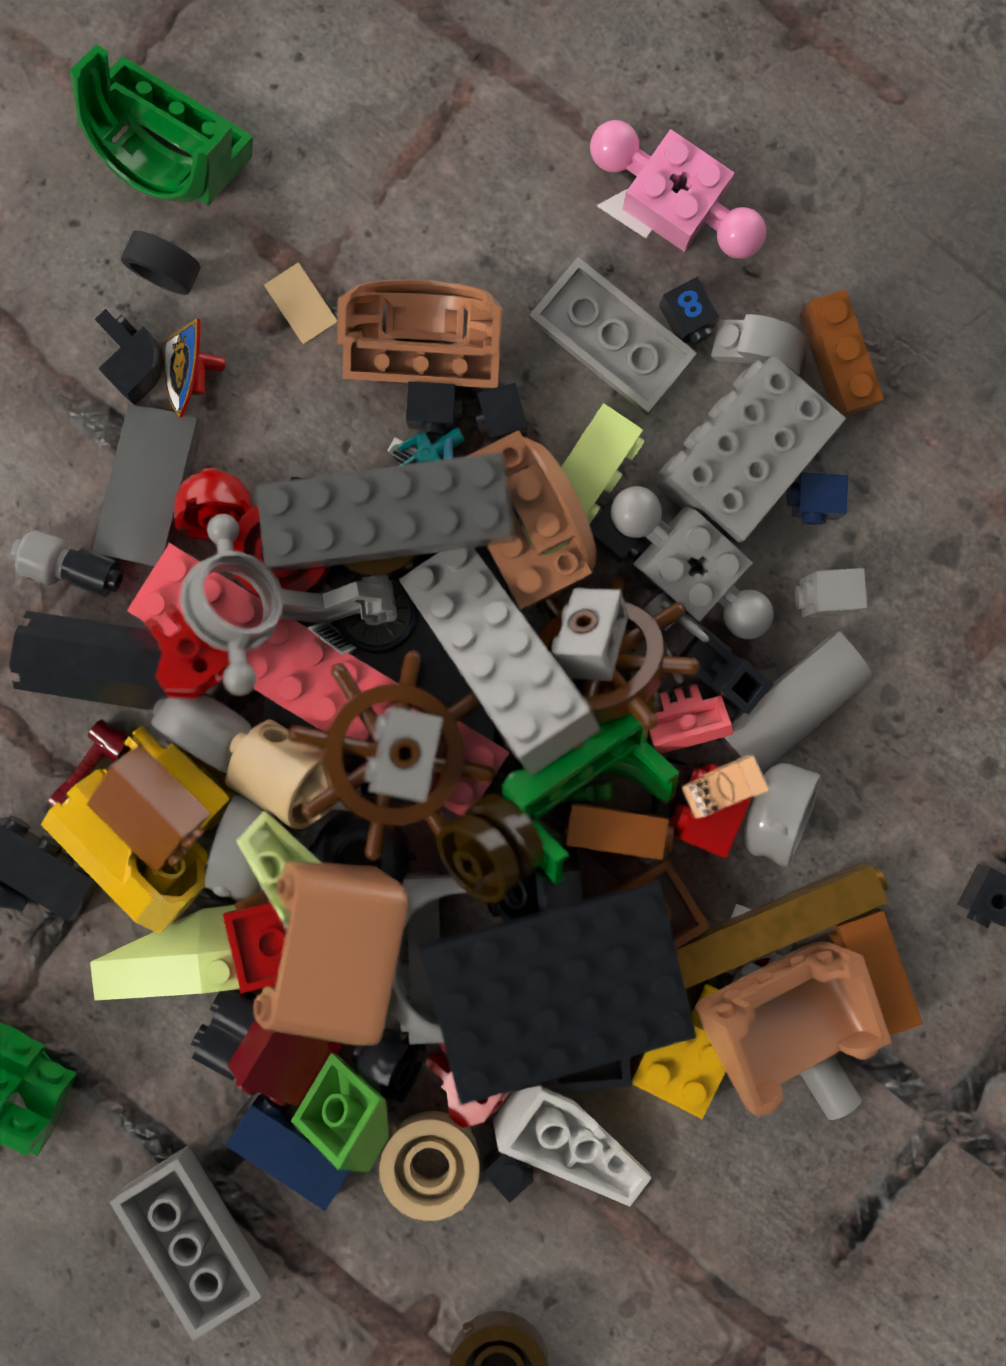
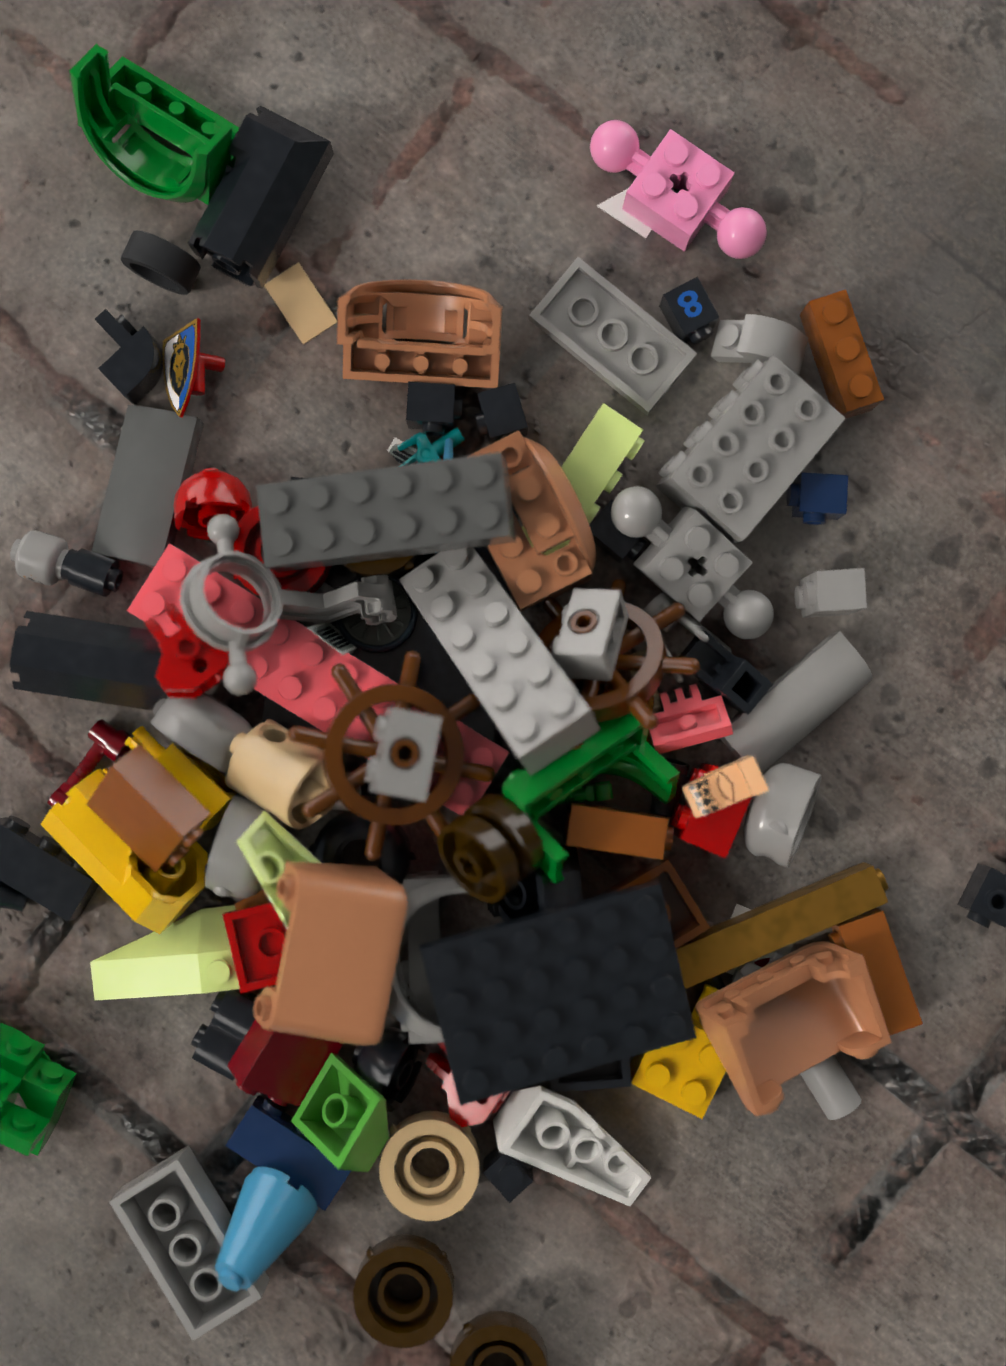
(260, 196): none -> black brick
(262, 1226): none -> dark azure cone
(400, 1321): none -> dark brown piece

